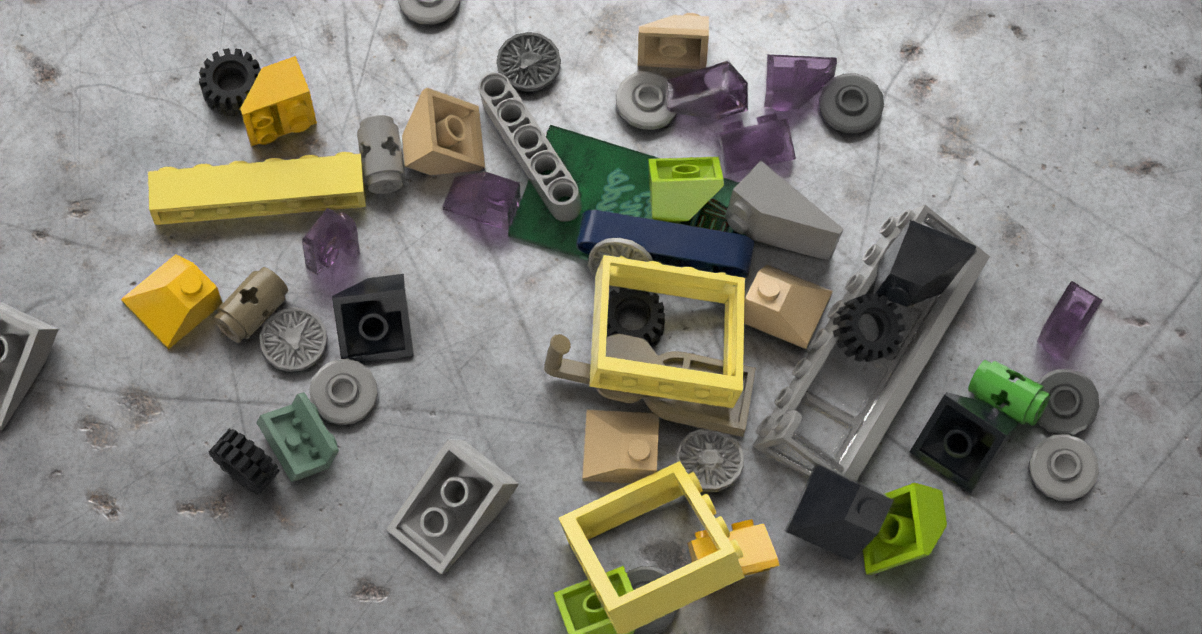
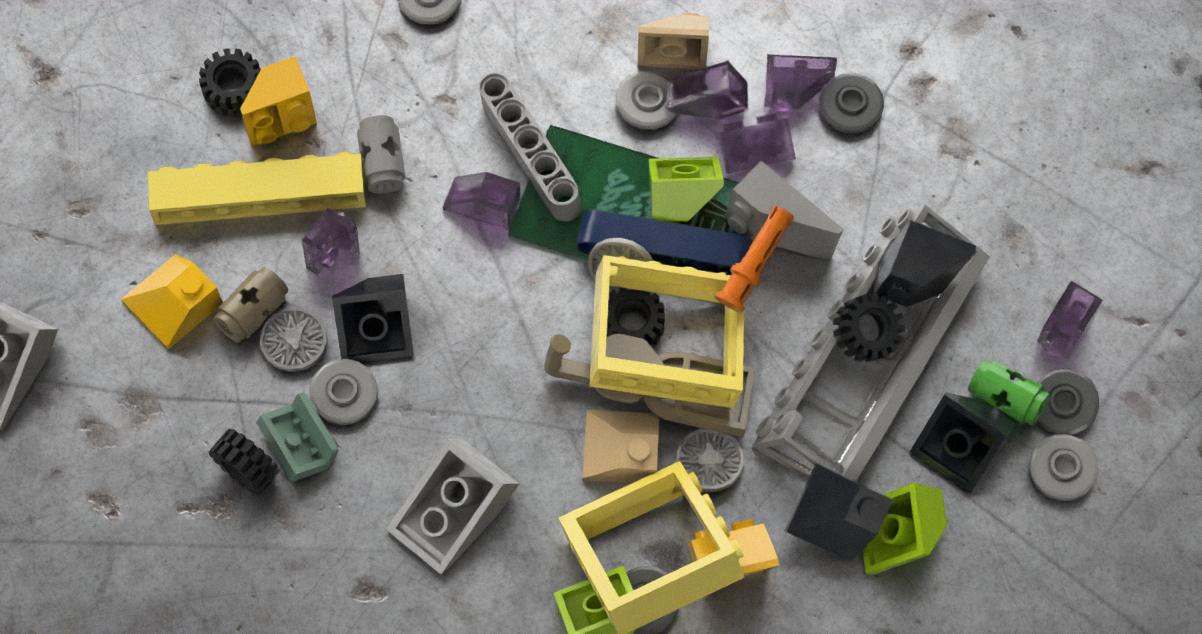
(443, 135): tan slope -> none
(529, 61): dark grey wheel -> none
(747, 272): none -> orange pin
(785, 305): tan slope -> none

